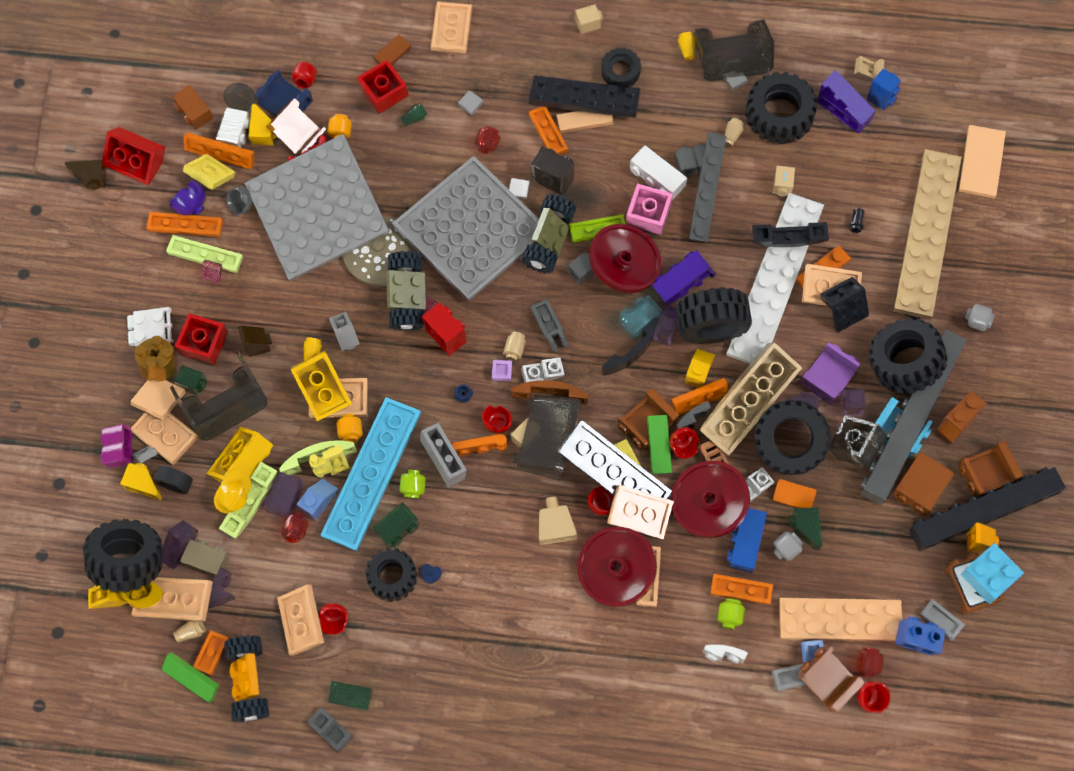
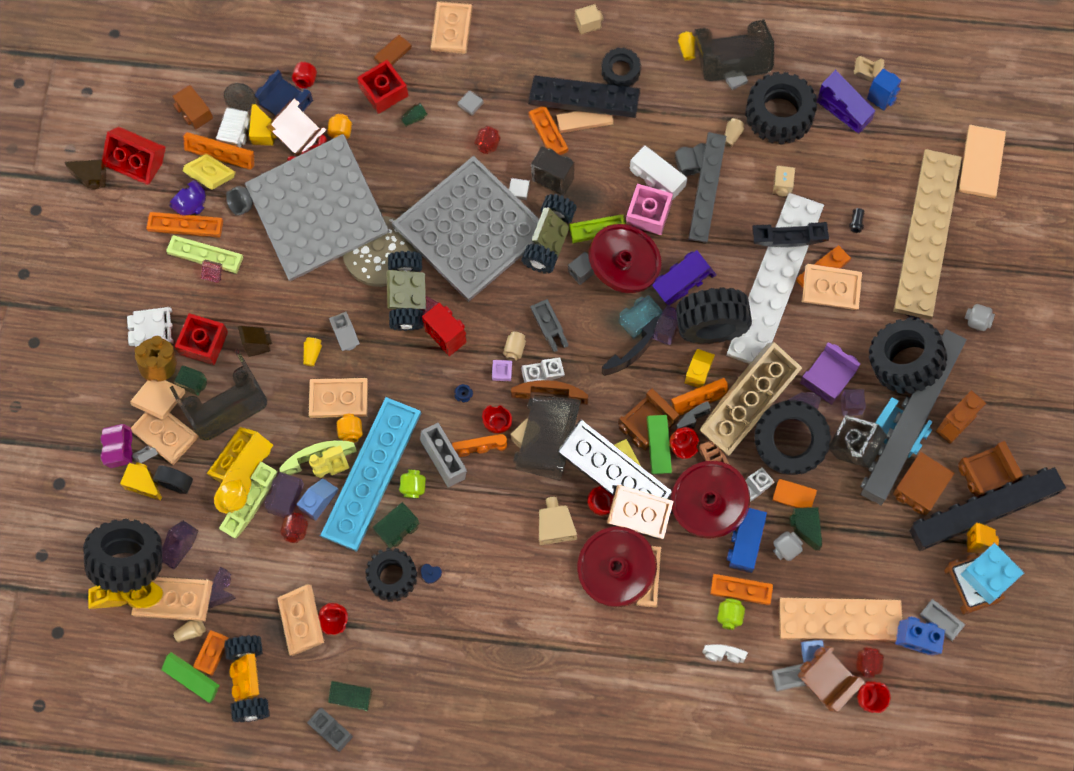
(204, 558): dark tan brick -> none
(321, 385): yellow slope -> none
(847, 303): black bracket -> none

